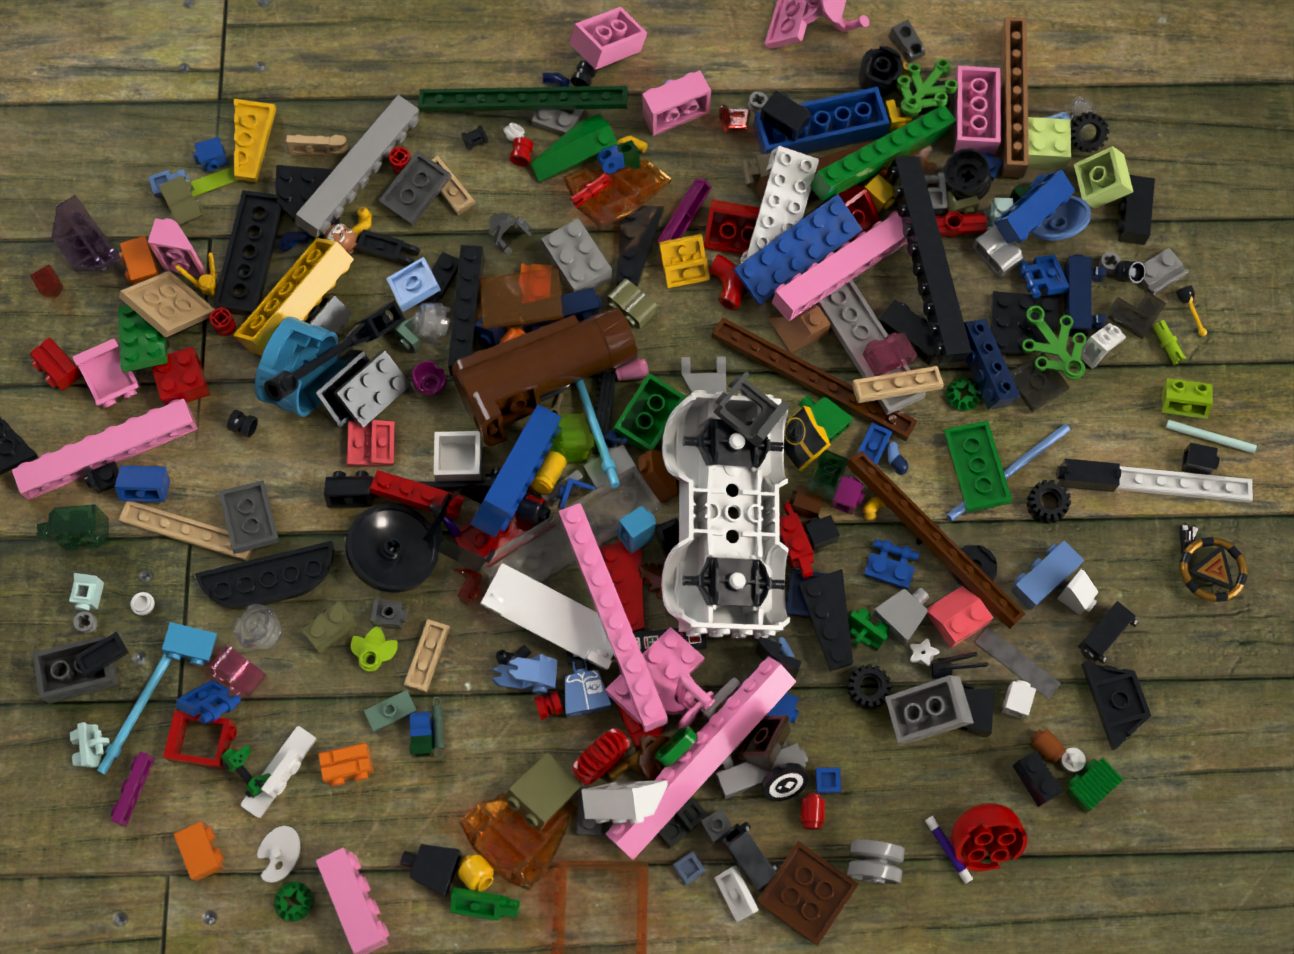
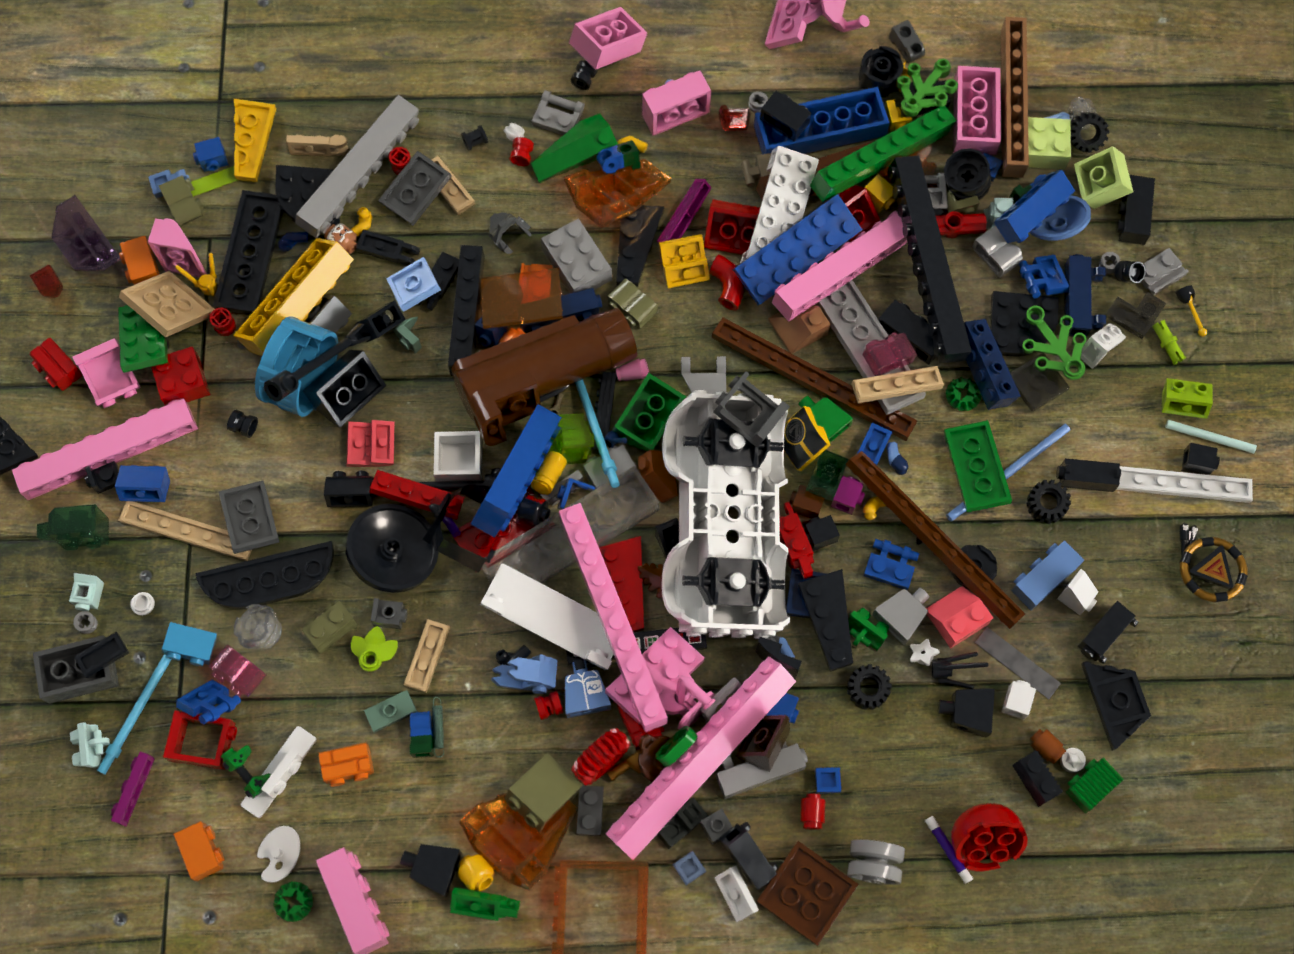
(372, 388): plate -> none
(429, 378): magenta hair -> none
(430, 322): clear cone -> none
(470, 588): clear red plate -> none
(523, 98): dark green plate -> none
(556, 78): clear blue arm -> none
(590, 190): red pin -> none
(623, 800): white slope -> none
(636, 529): dark azure brick -> none
(784, 782): black tile -> none
(929, 709): light grey brick -> none

